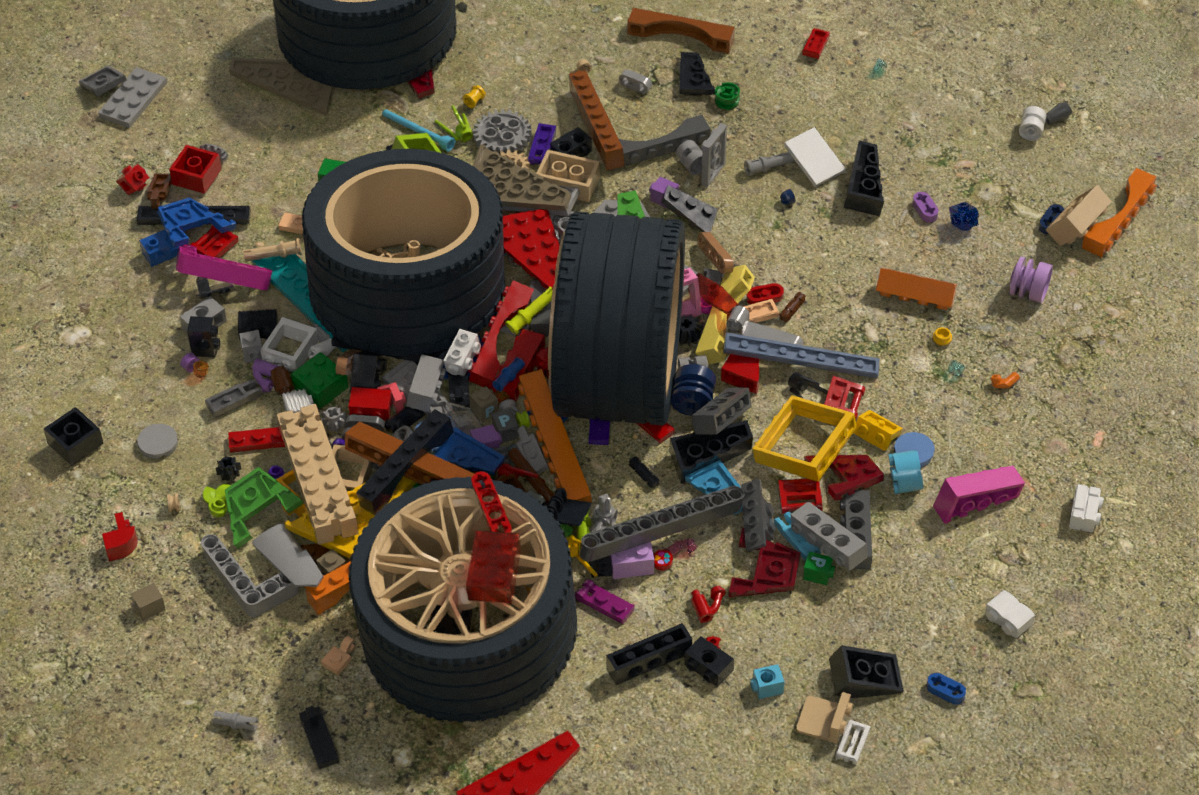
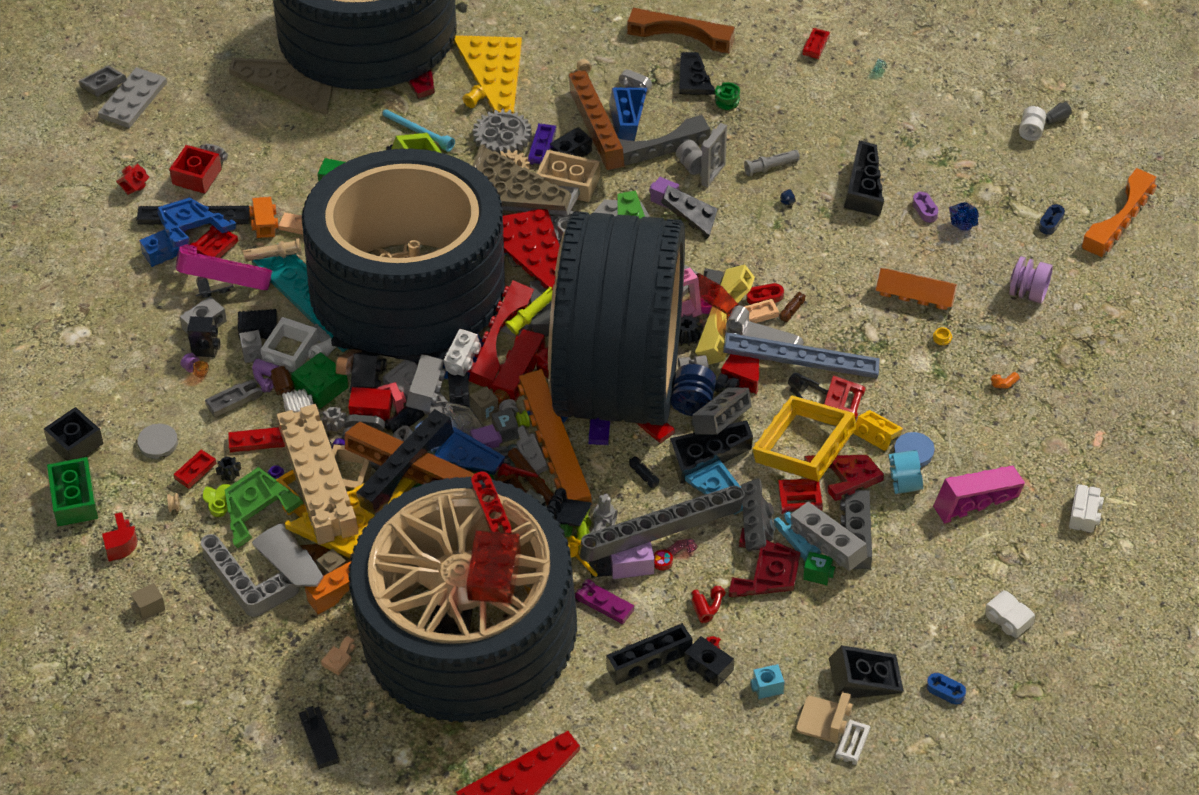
(72, 491): none -> green brick
(158, 188): reddish brown hinge -> none
(195, 469): none -> red plate
(235, 720): light grey pin -> none
(263, 214): none -> orange brick
(462, 131): lime plant -> none
(494, 66): none -> yellow wing
(508, 374): blue pin -> none
(626, 111): none -> blue wedge
(715, 252): medium nougat beam -> none
(724, 382): none -> black wheel
(814, 157): white tile -> none
(957, 367): clear light blue hinge -> none
(1079, 216): tan brick -> none

